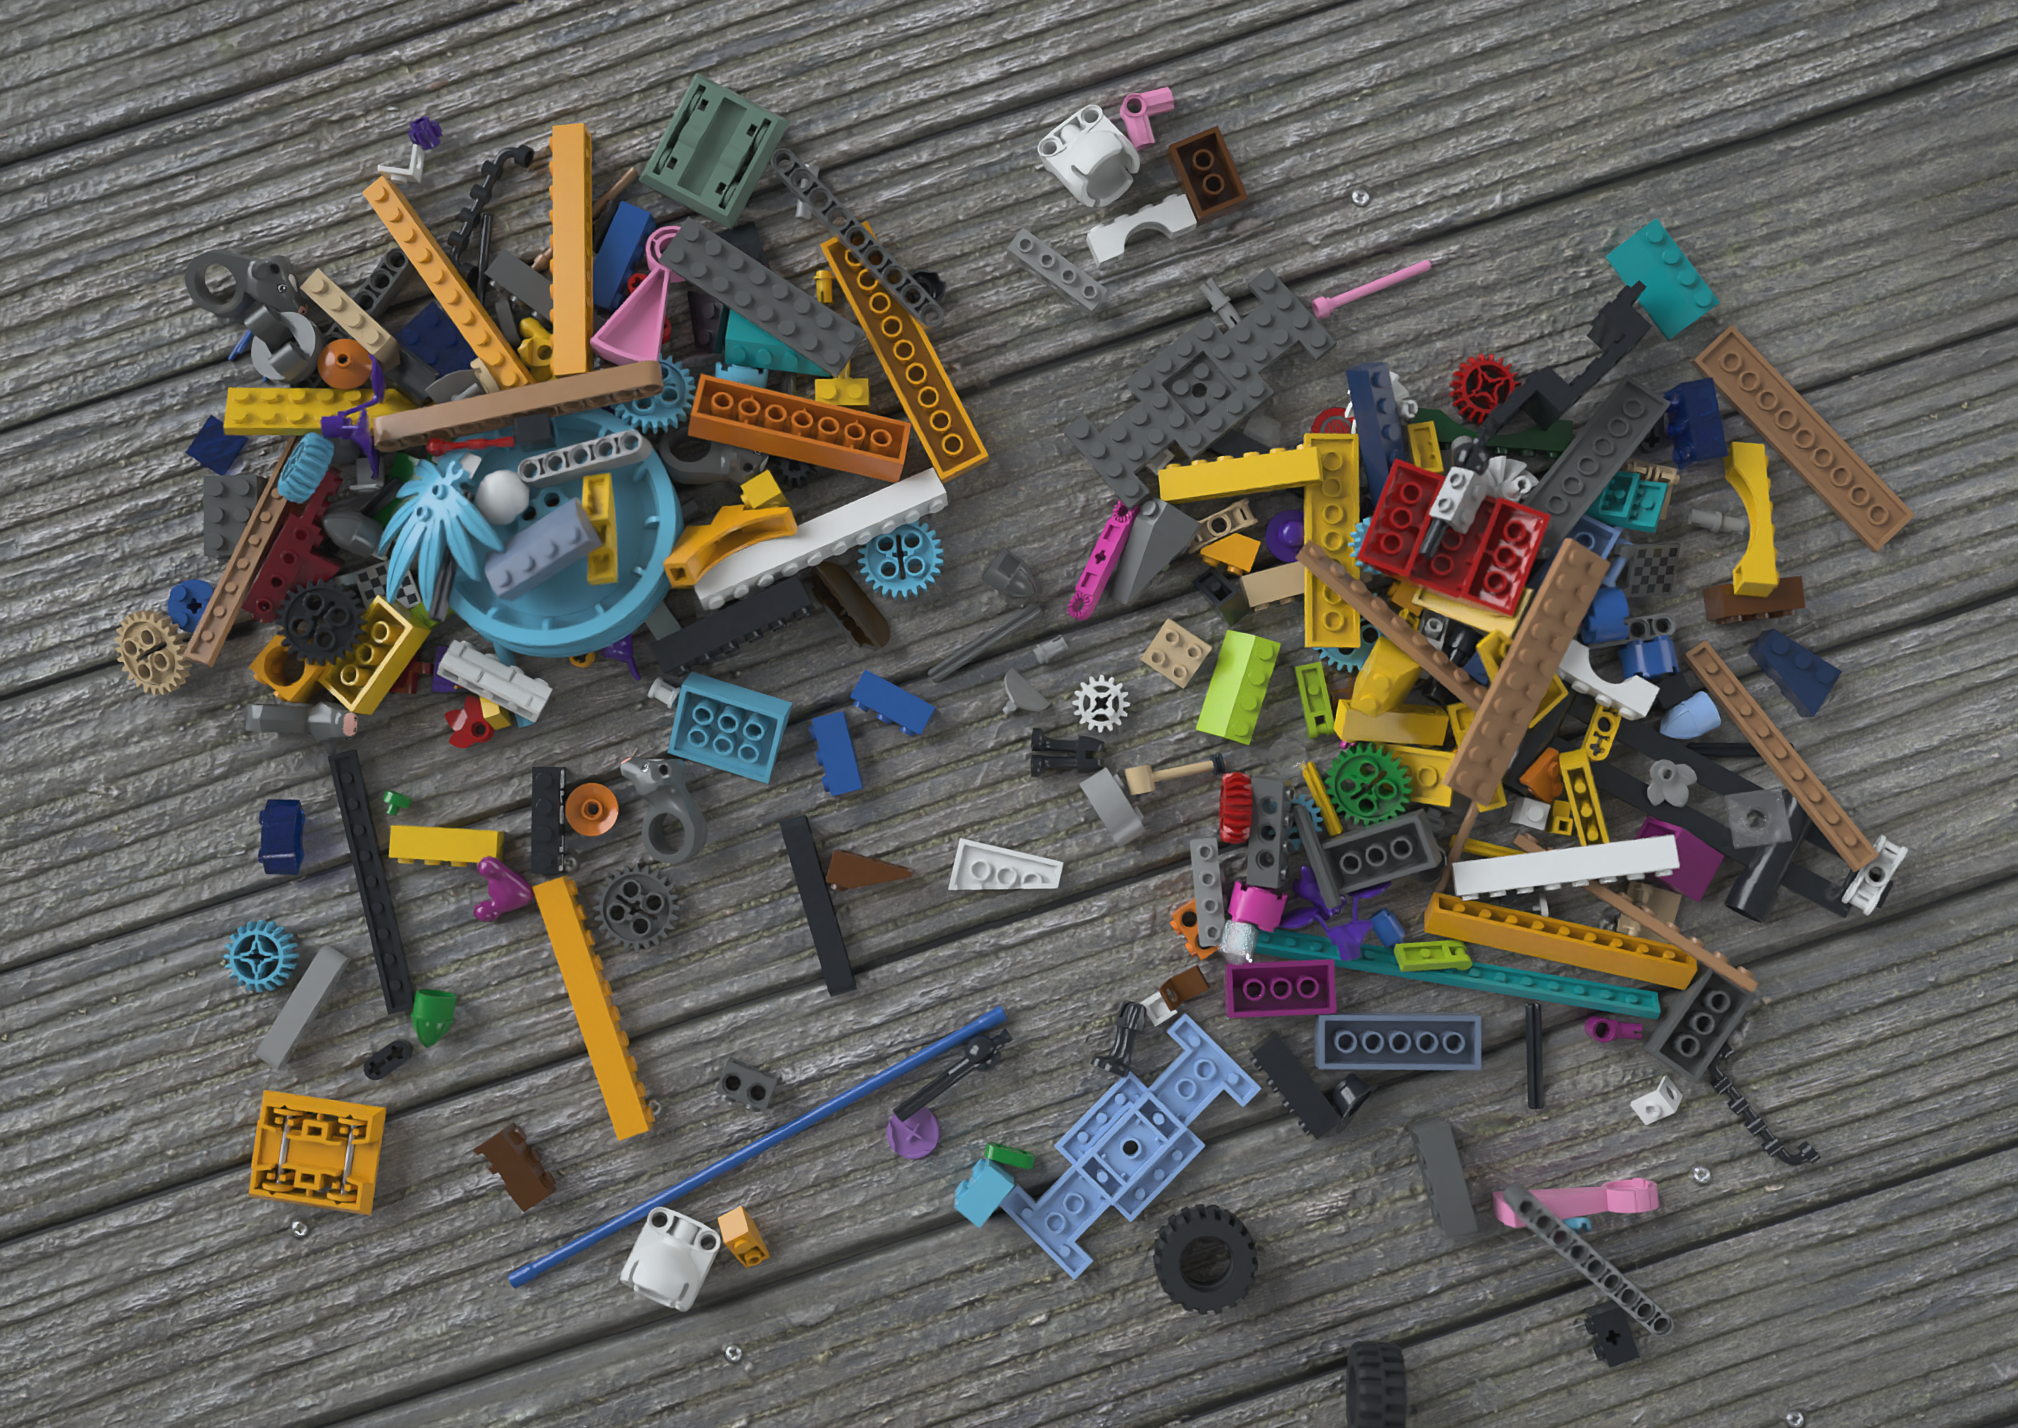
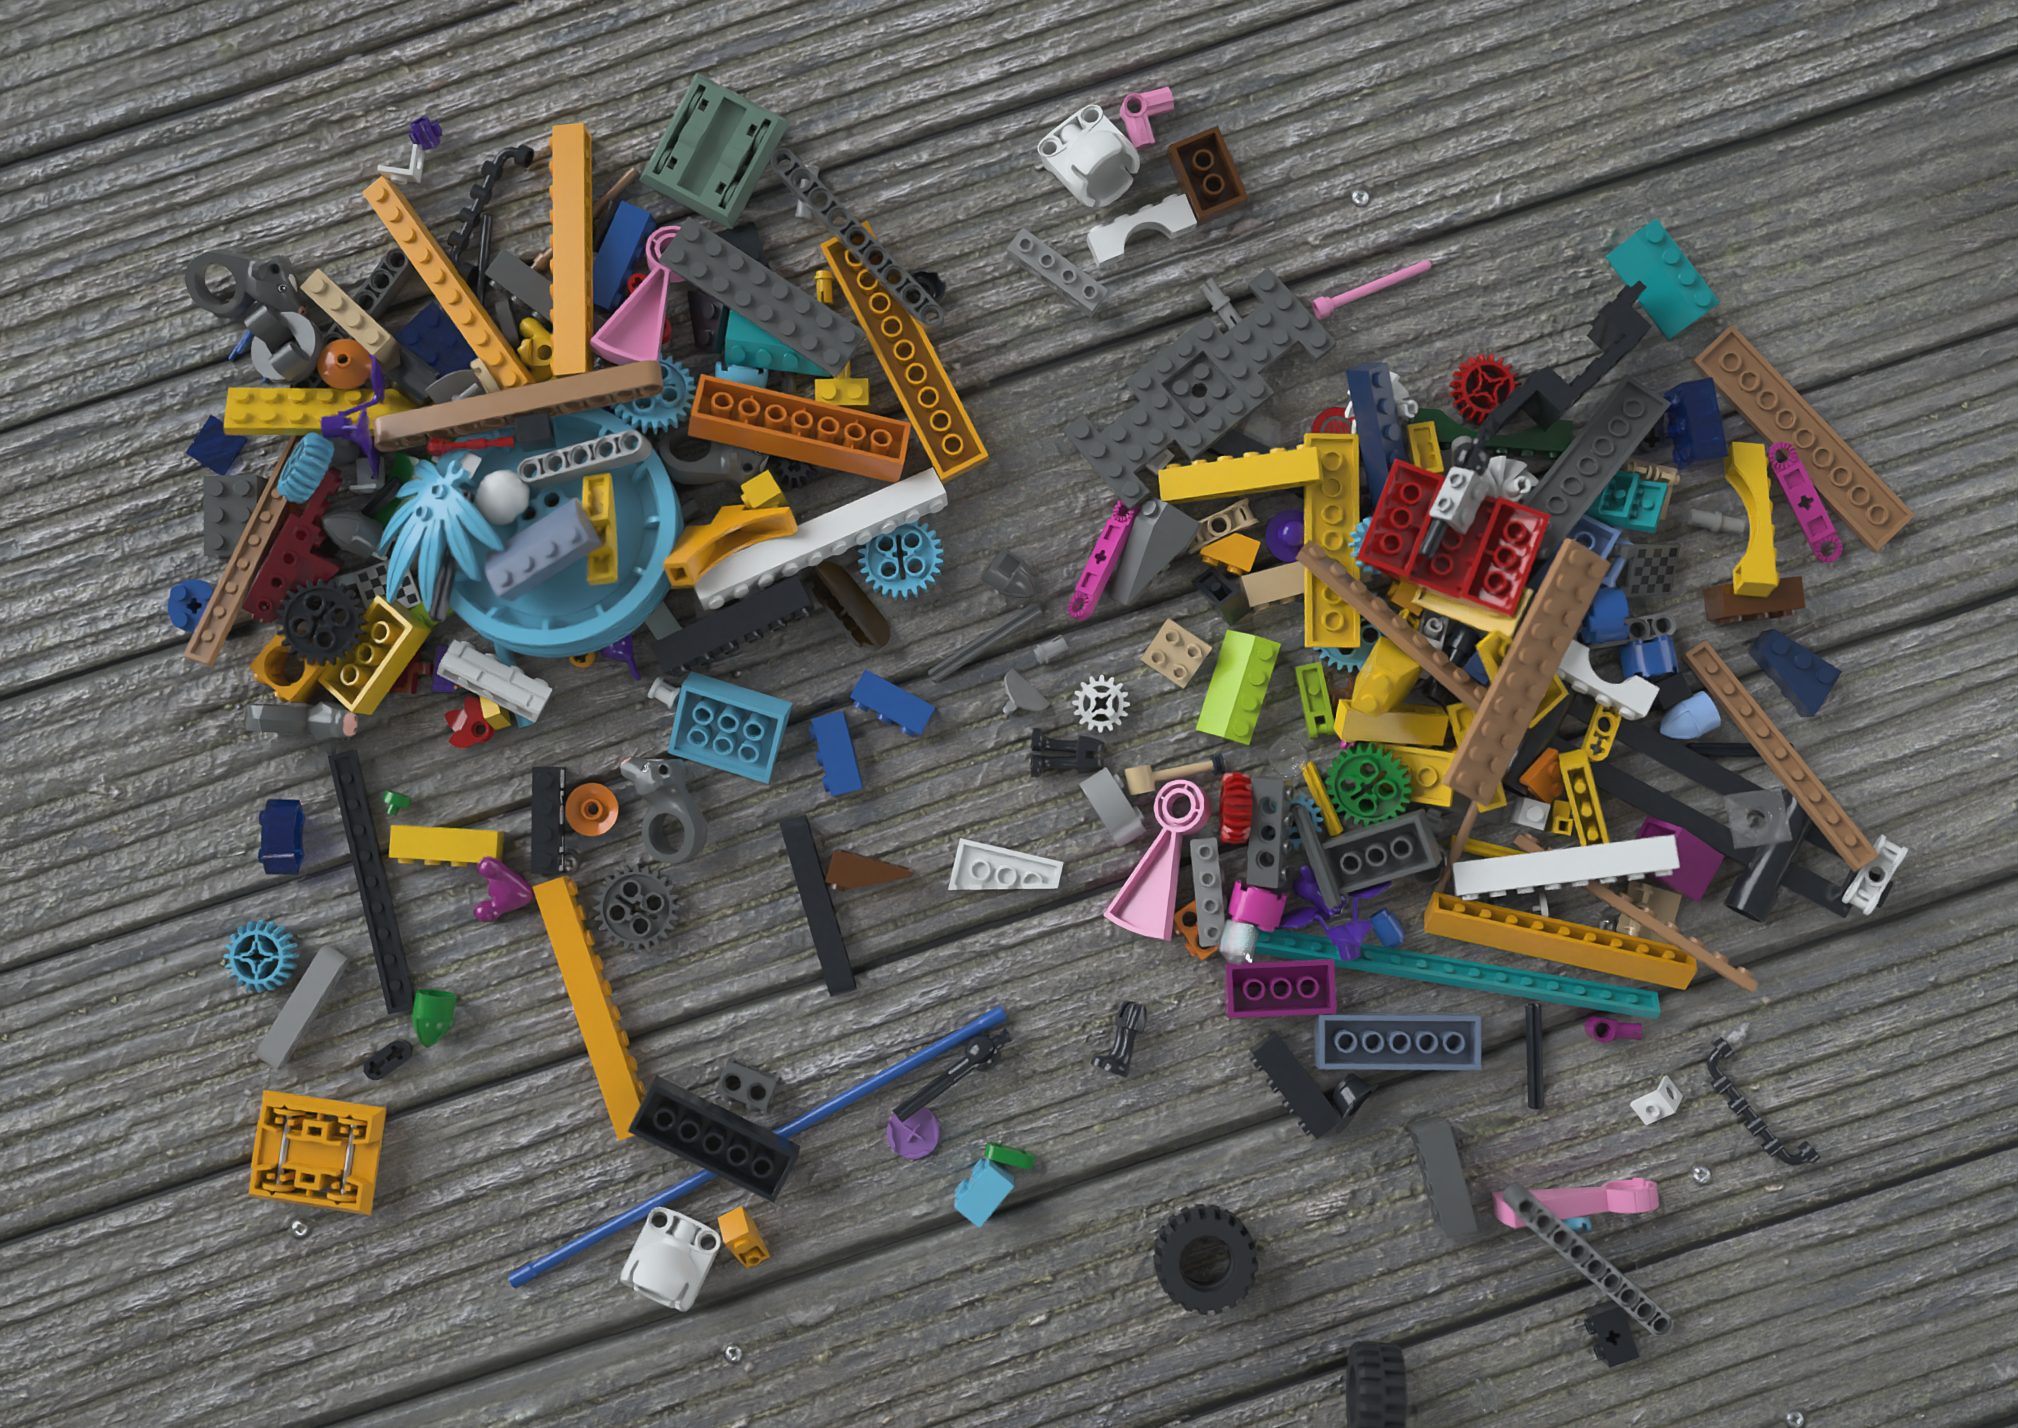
(143, 634): tan gear -> none
(517, 1166): reddish brown wedge -> none
(714, 1139): none -> black brick
(1149, 894): none -> bright pink piece
(1155, 1121): light blue piece -> none
(1157, 1009): white plate -> none
(1183, 986): reddish brown bracket -> none
(1432, 955): lime plate -> none
(1672, 786): light grey plate -> none
(1698, 1023): dark grey brick -> none
(1813, 520): none -> dark pink piece

